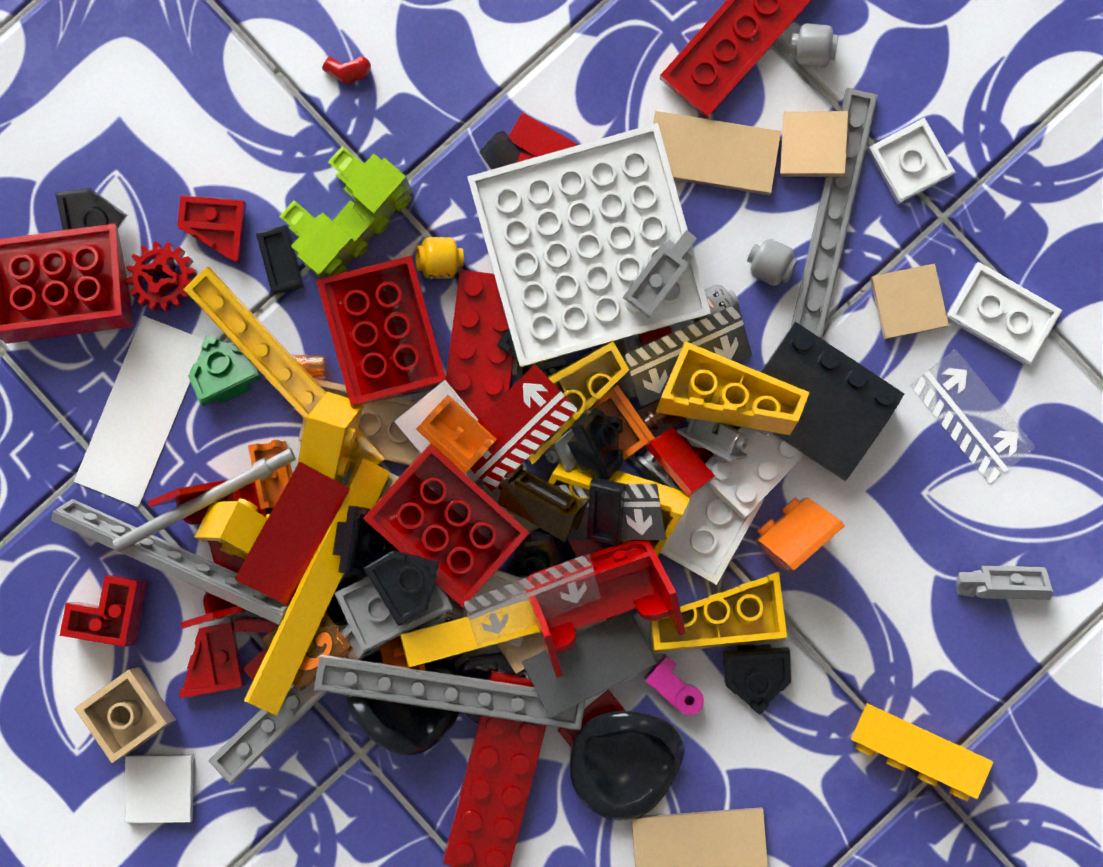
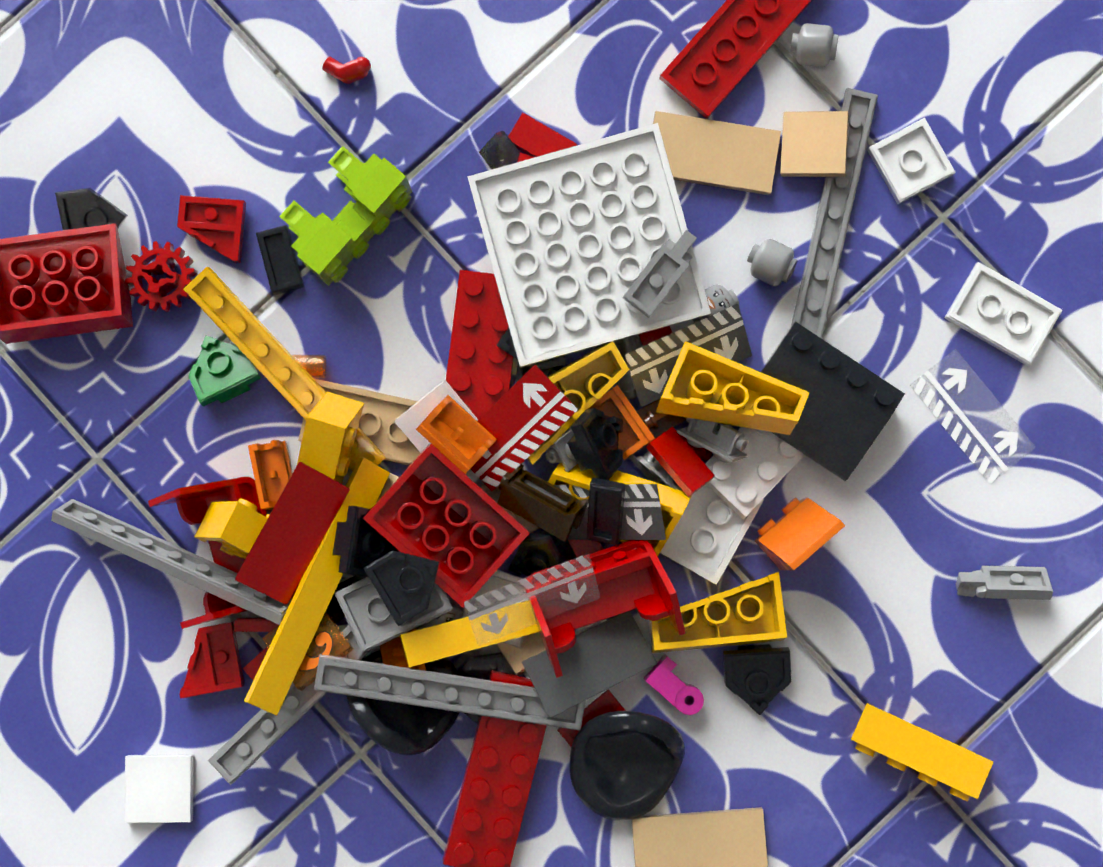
(114, 619): red brick -> none
(125, 714): tan brick -> none
(139, 411): white sticker -> none
(261, 470): light grey bar -> none
(381, 331): red slope -> none
(438, 257): yellow head -> none
(909, 301): tan tile -> none

